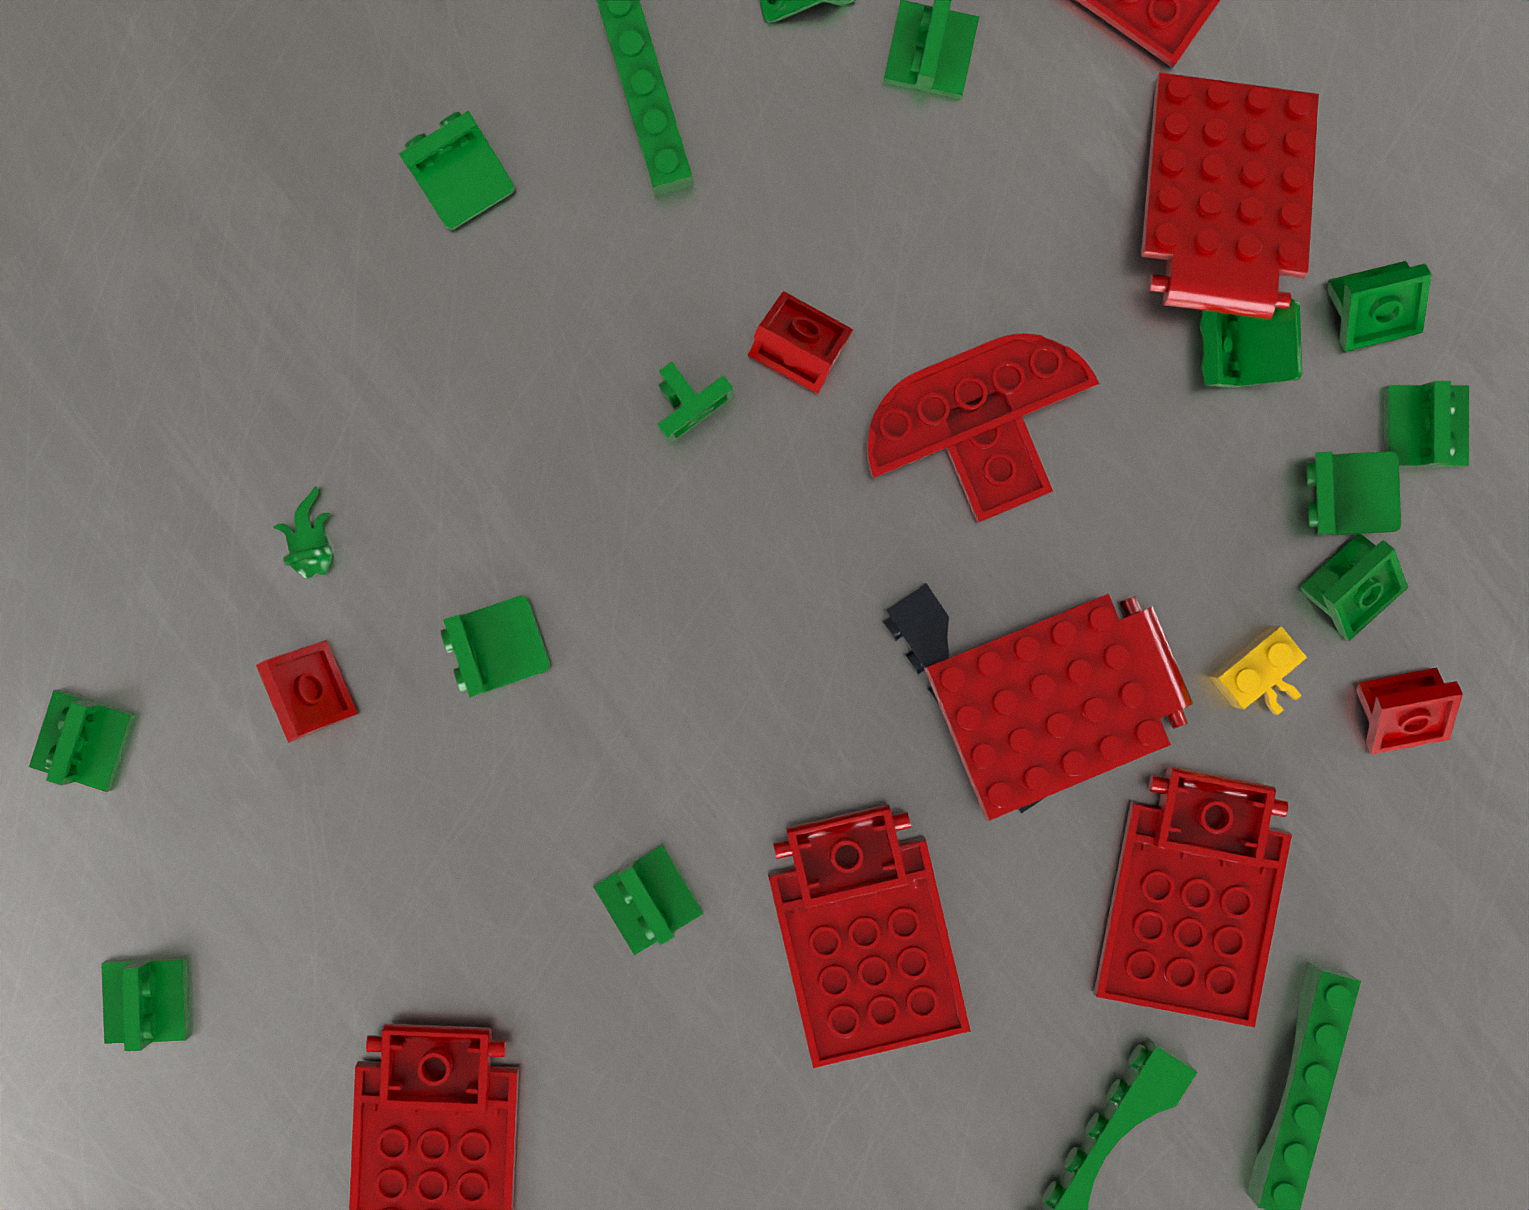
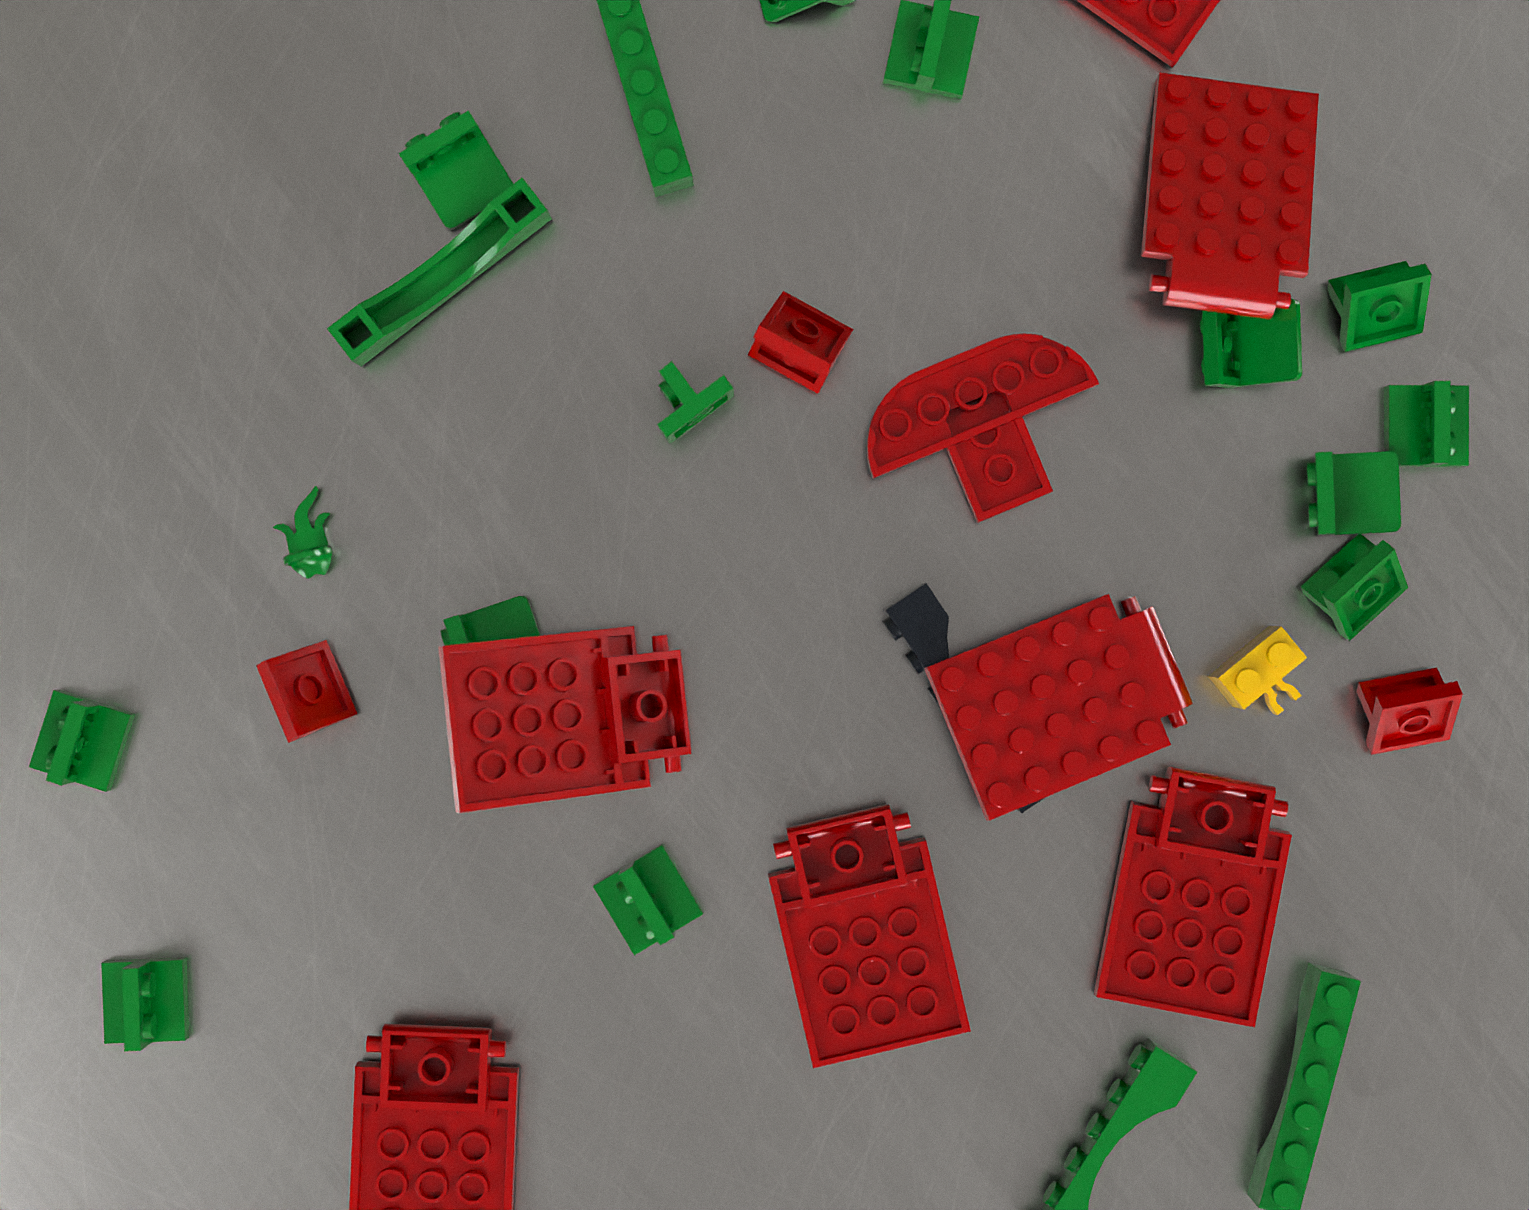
(399, 307): none -> green arch
(560, 716): none -> red plate

